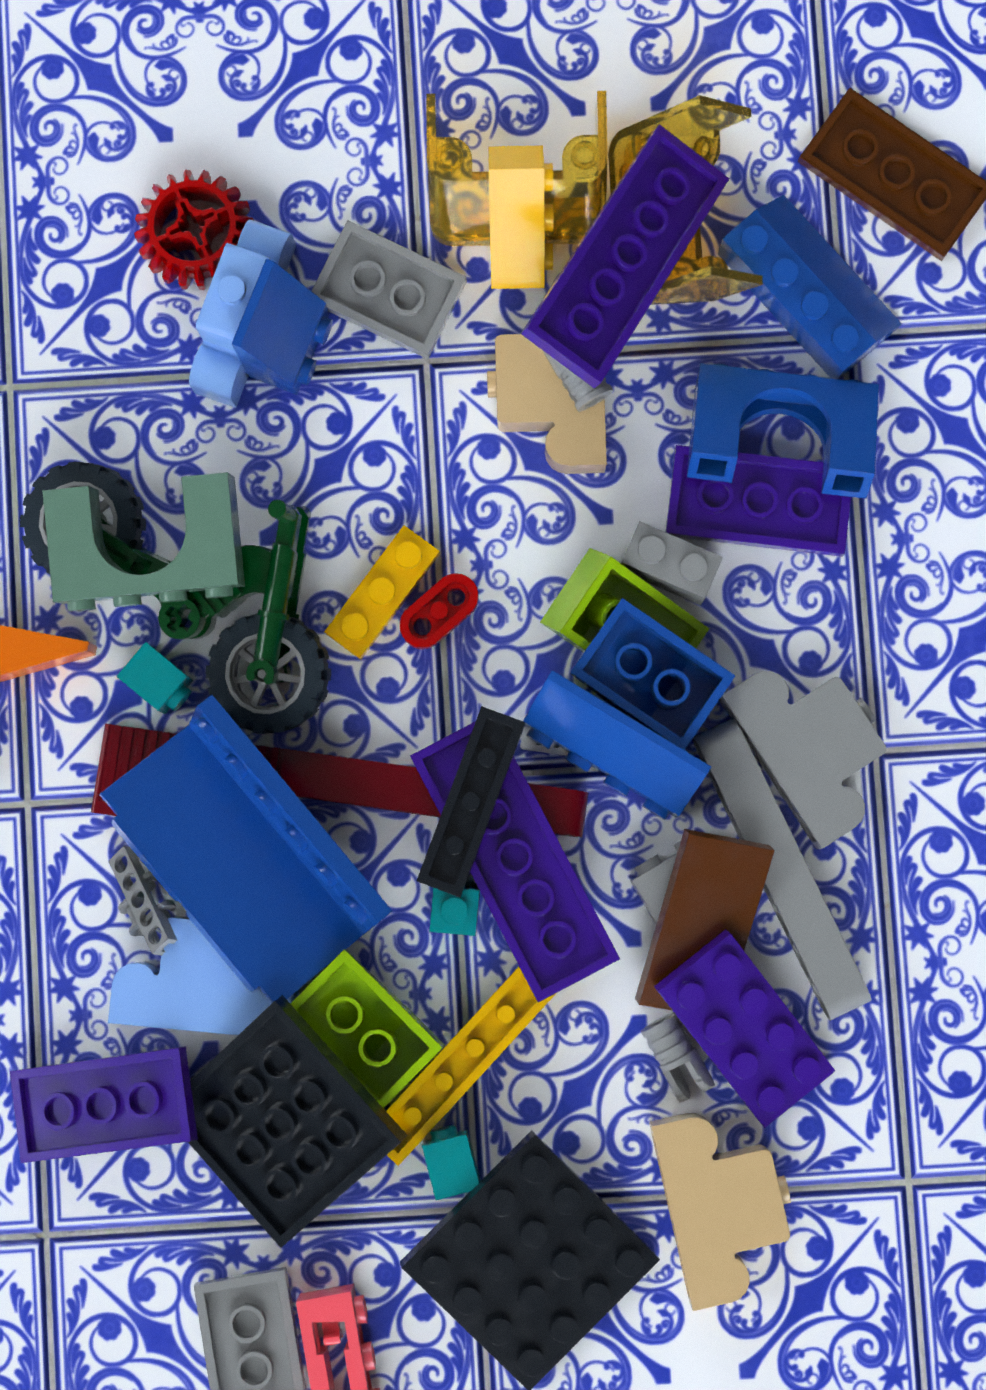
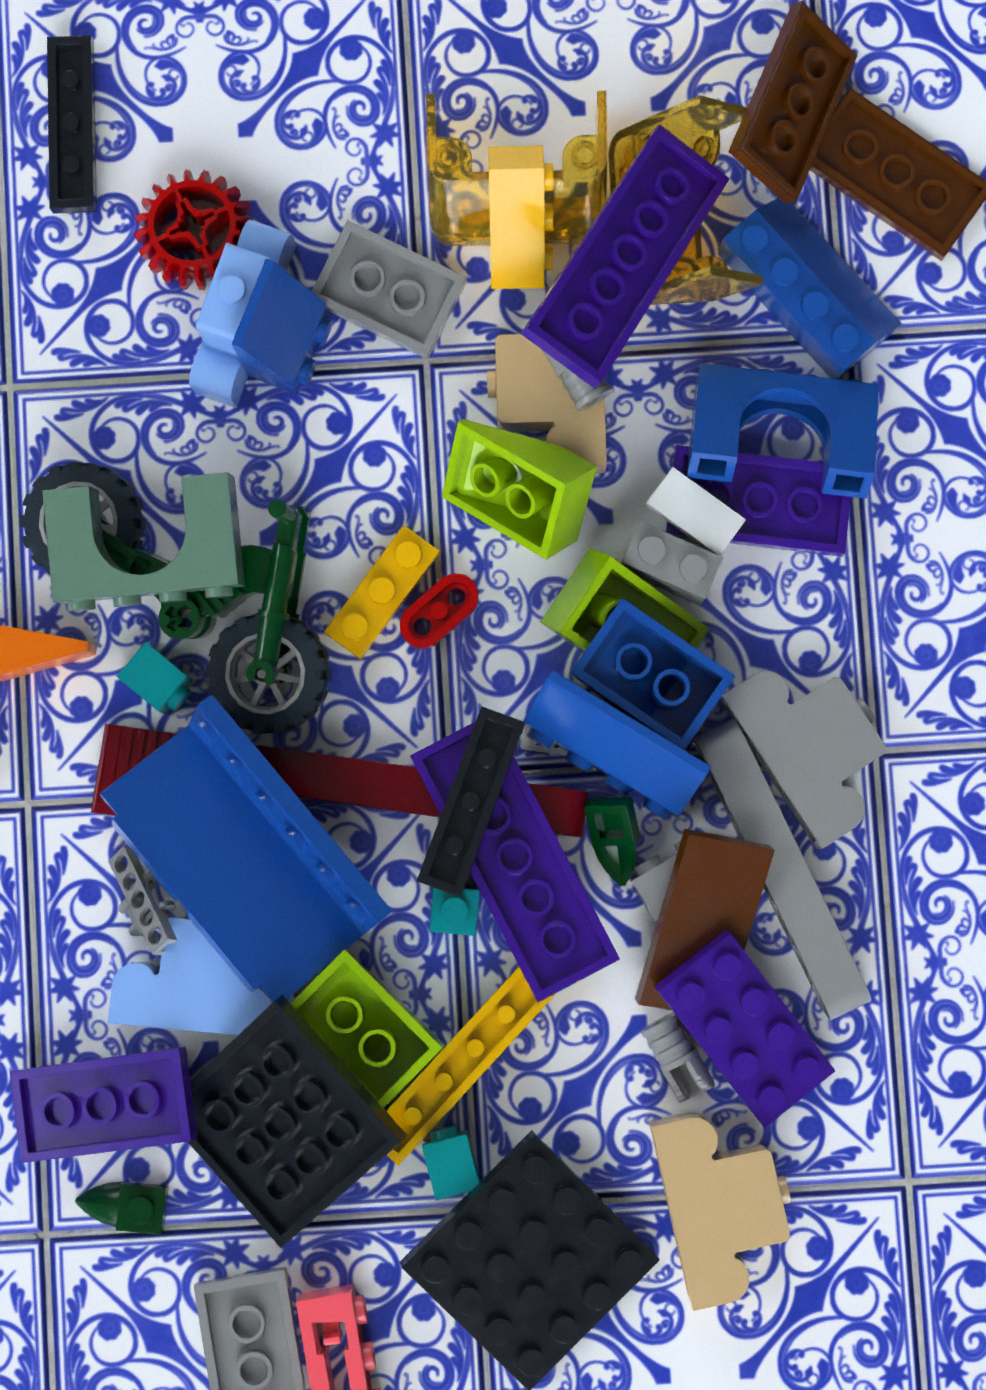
(71, 124): none -> black plate
(127, 1206): none -> dark green plate
(519, 486): none -> lime slope
(614, 835): none -> dark green plate
(695, 512): none -> white tile
(793, 103): none -> reddish brown tile

